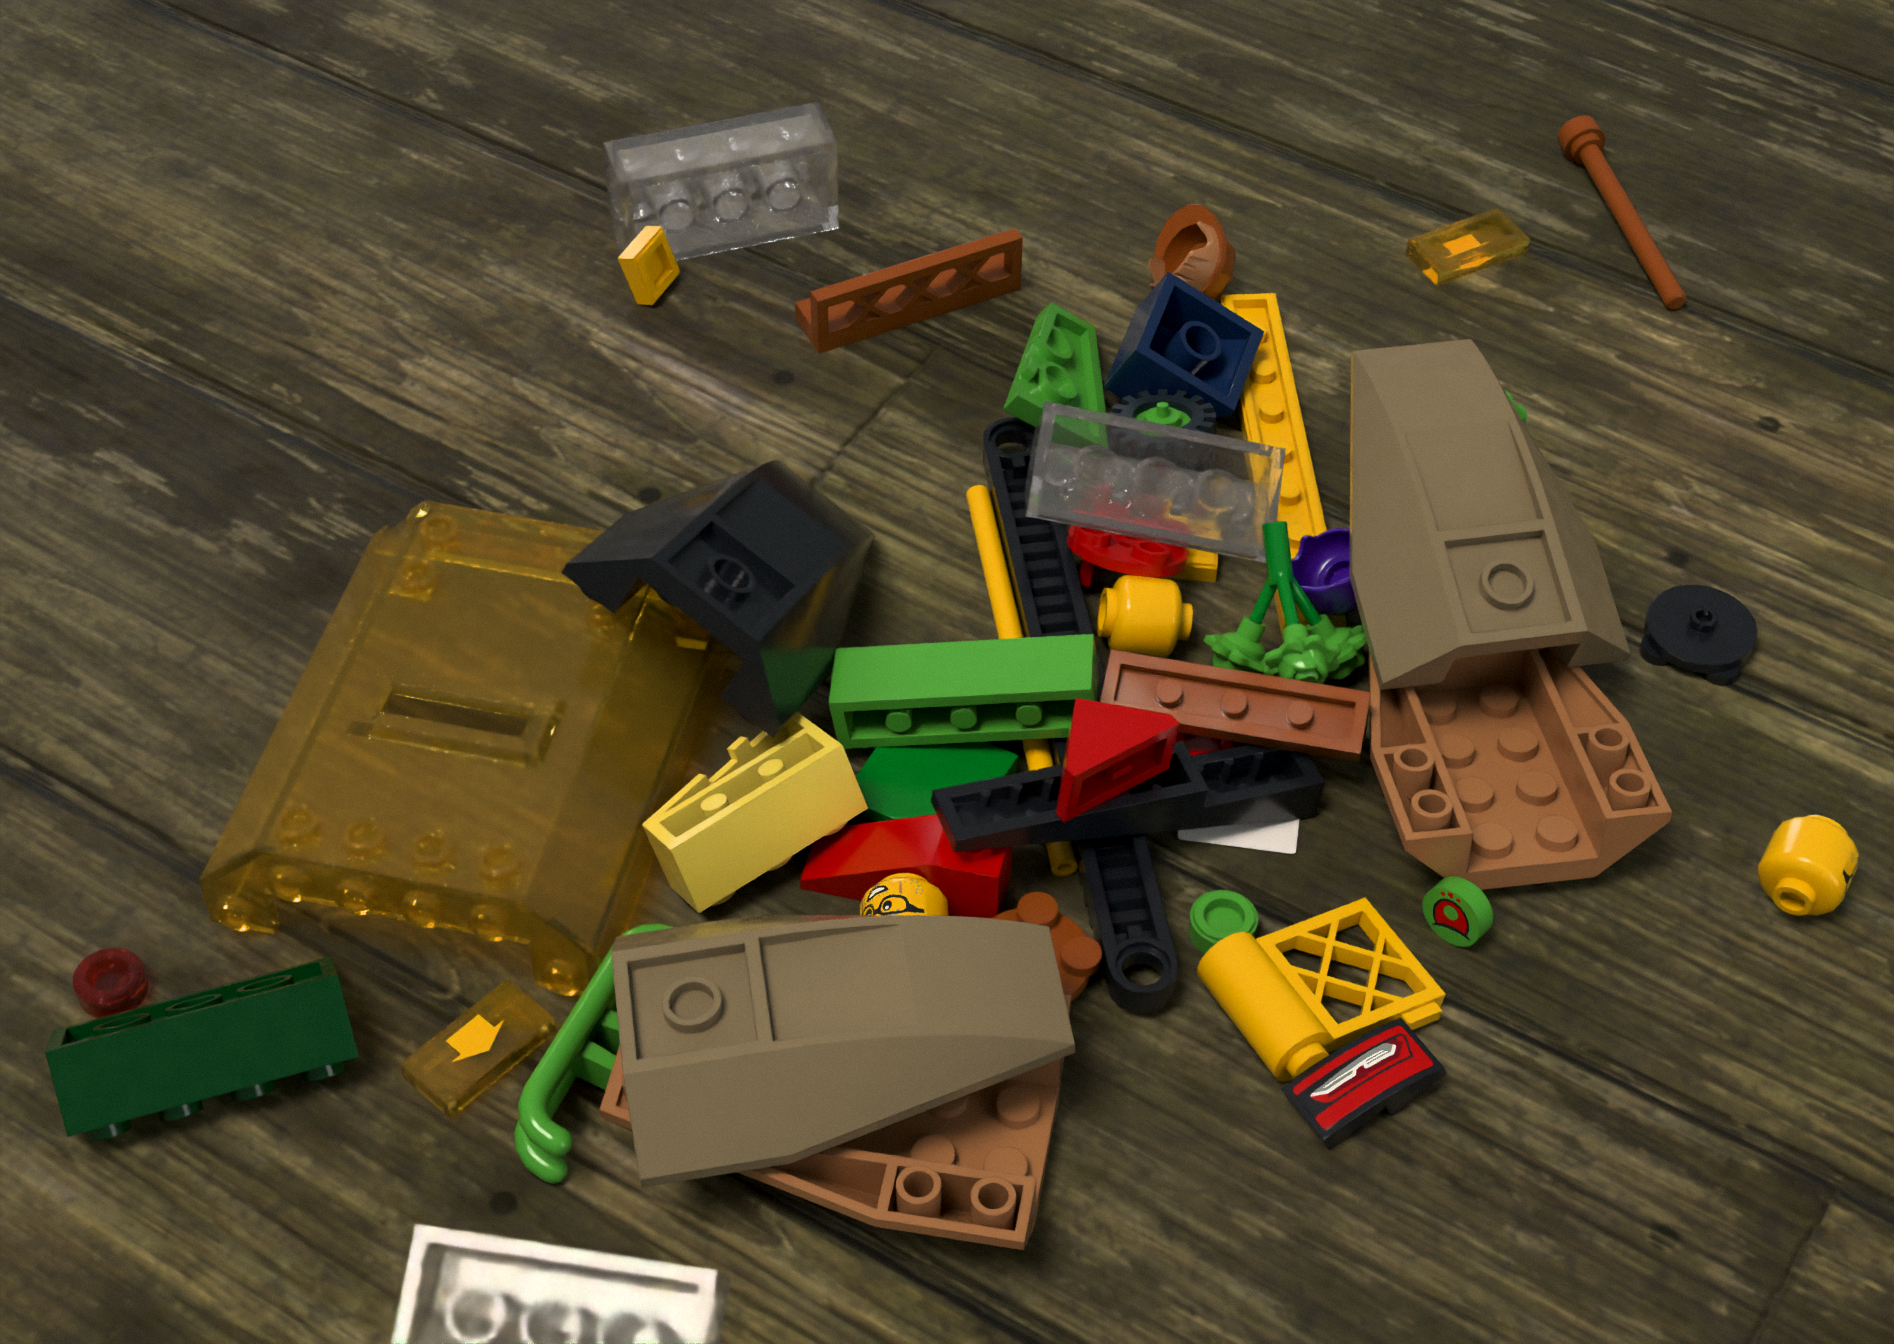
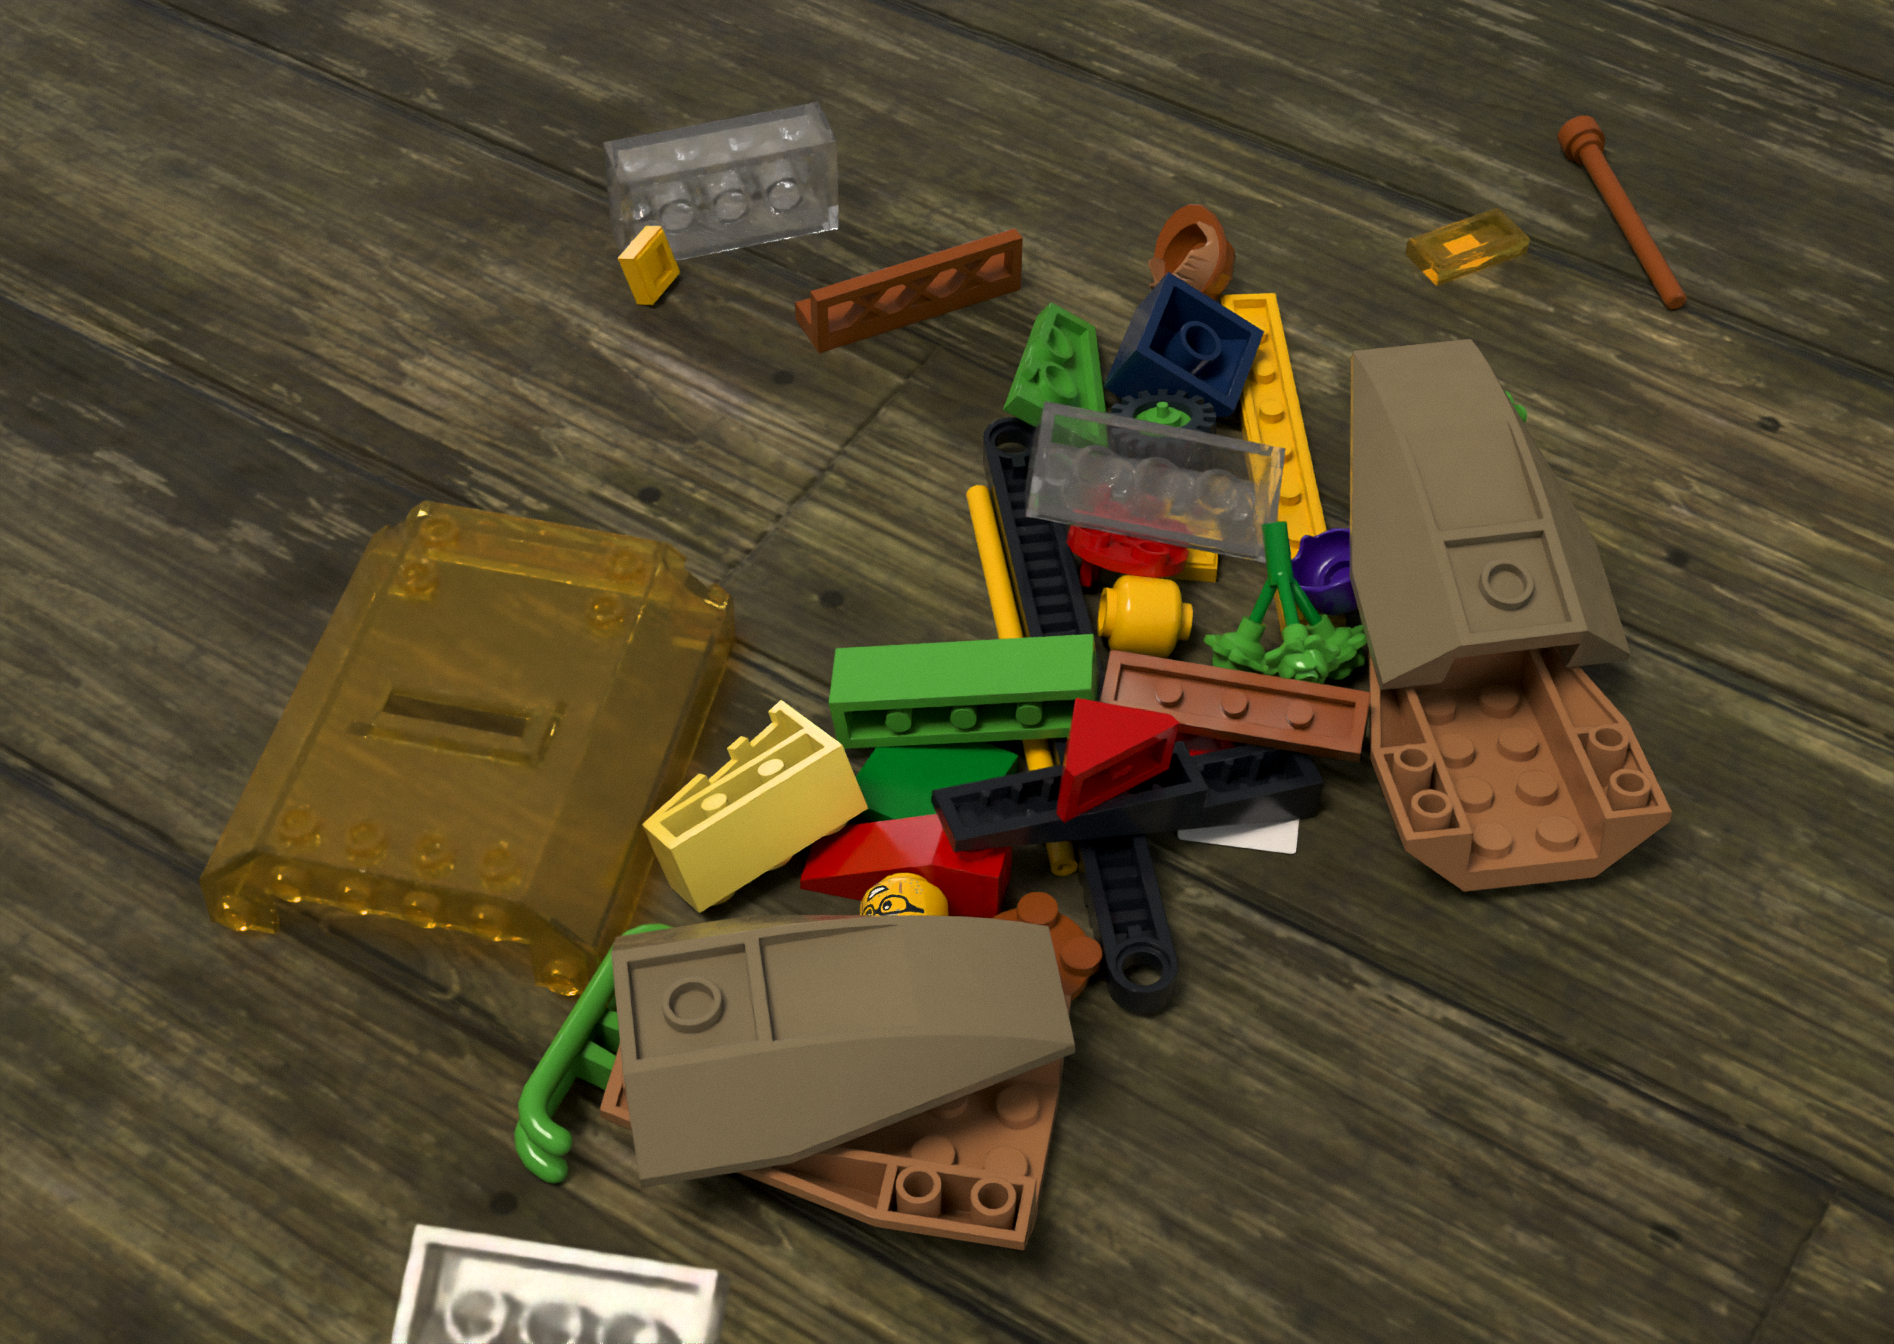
(110, 982): clear red tile -> none
(200, 1048): dark green slope -> none
(478, 1048): clear yellow tile -> none
(754, 565): black wedge -> none
(1218, 916): bright green tile -> none
(1276, 1000): yellow piece -> none
(1361, 1079): slope -> none
(1457, 911): bright green tile -> none
(1699, 632): black piece -> none
(1808, 865): yellow head -> none

